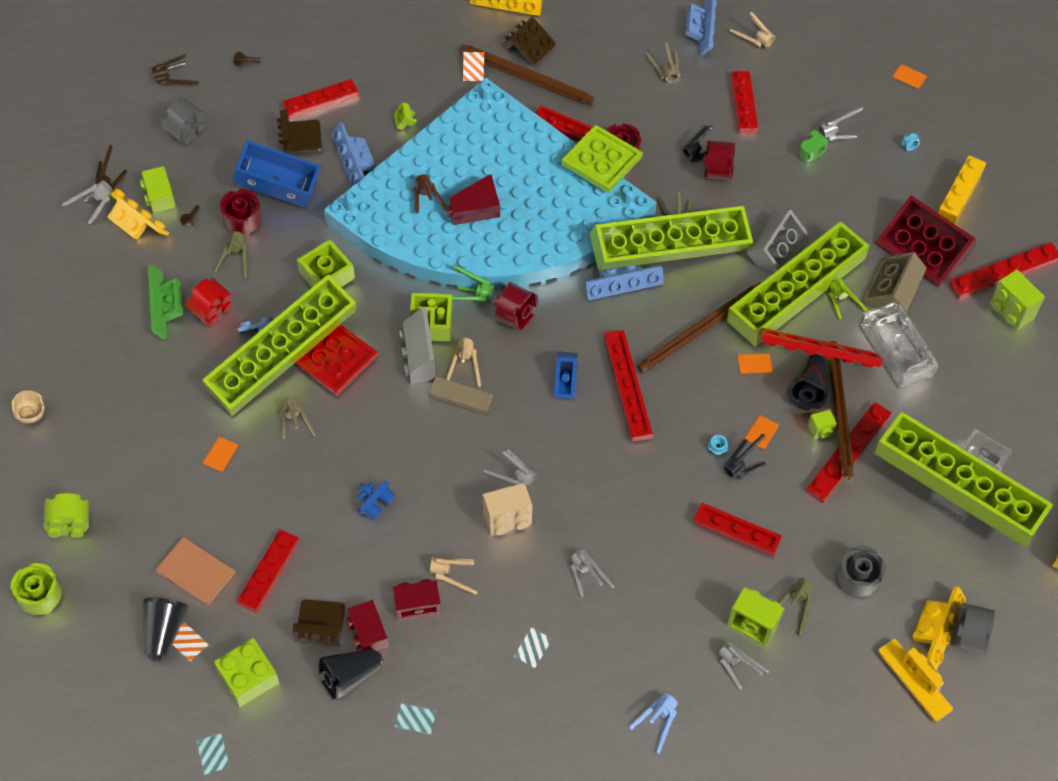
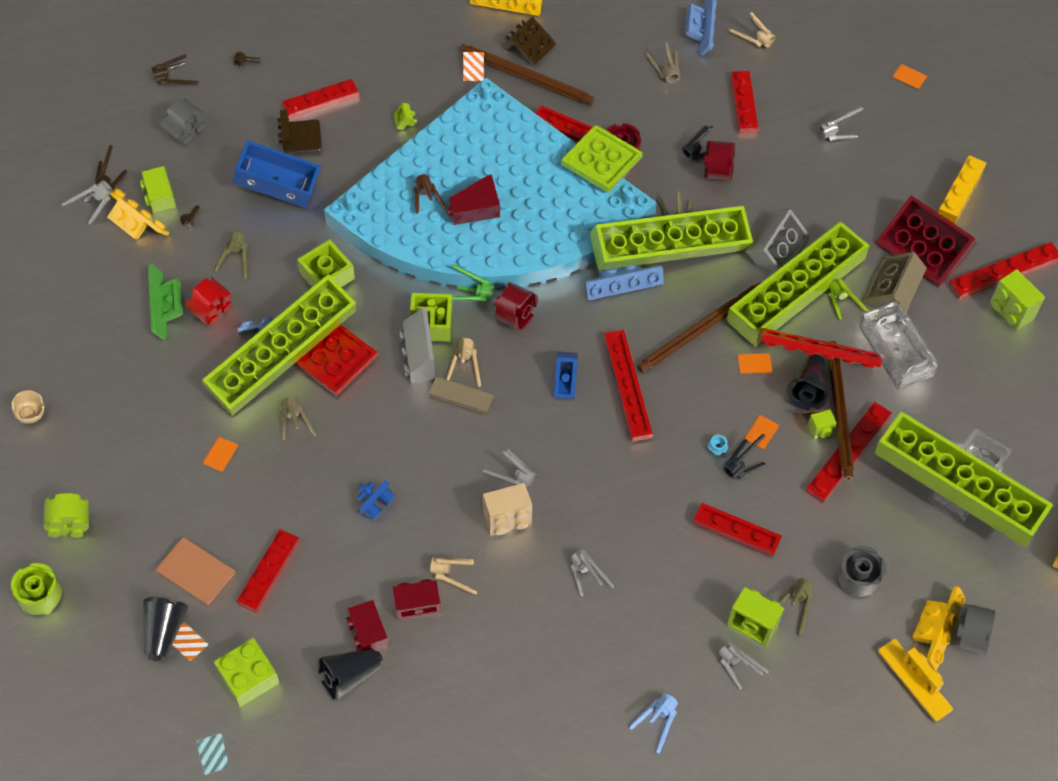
(241, 211): dark red brick -> none
(319, 622): dark brown bracket -> none
(353, 153): medium blue bracket -> none
(415, 718): clear light blue sticker -> none
(533, 647): sticker -> none
(813, 147): bright green leg -> none
(910, 141): medium azure plate -> none

